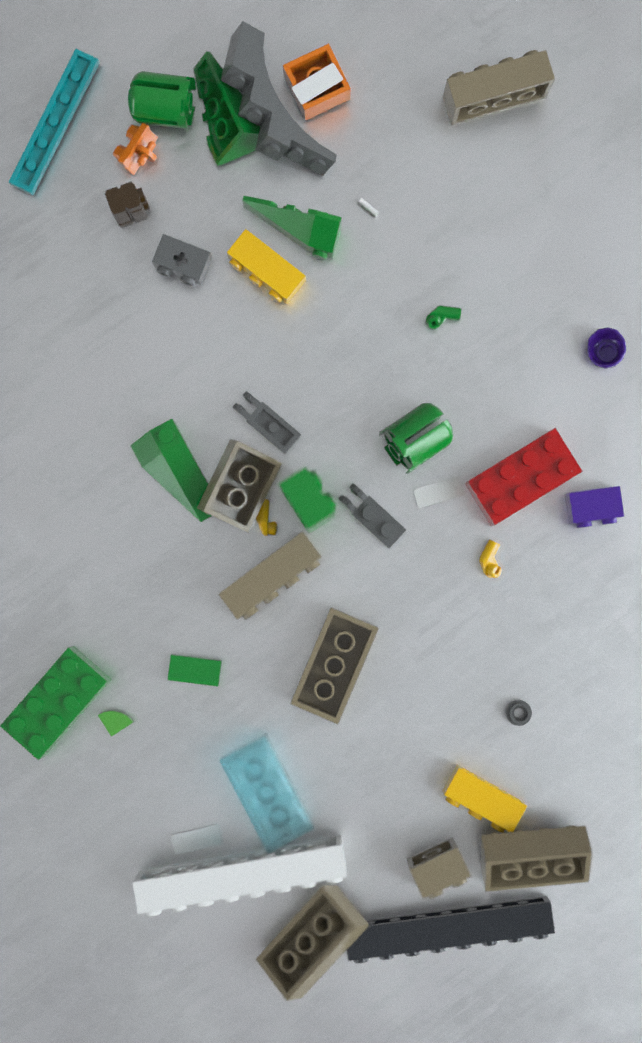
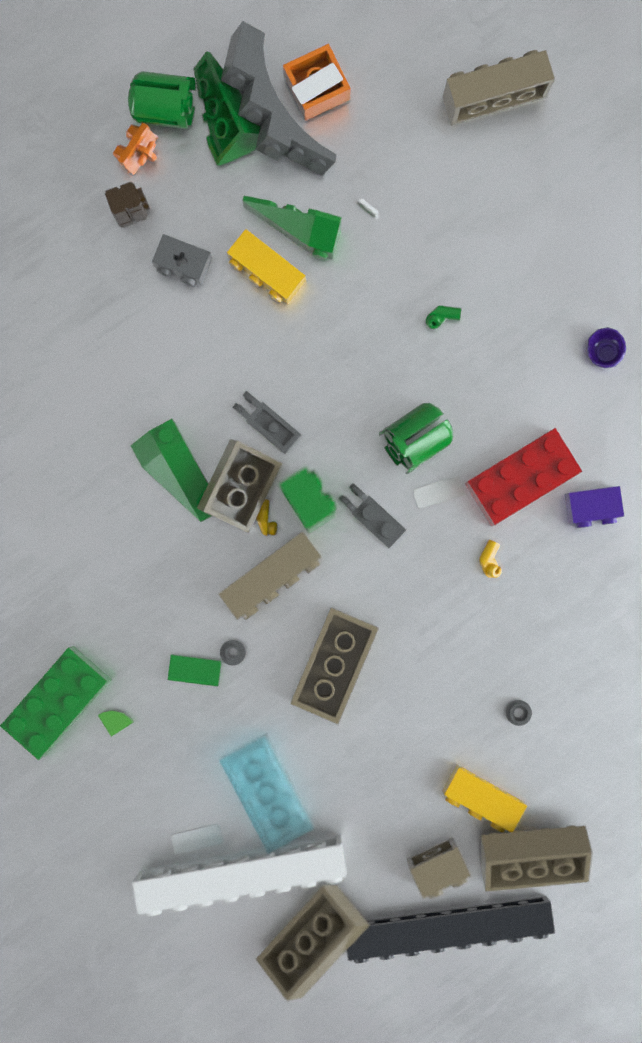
(54, 121): teal plate -> none
(240, 652): none -> dark grey plate

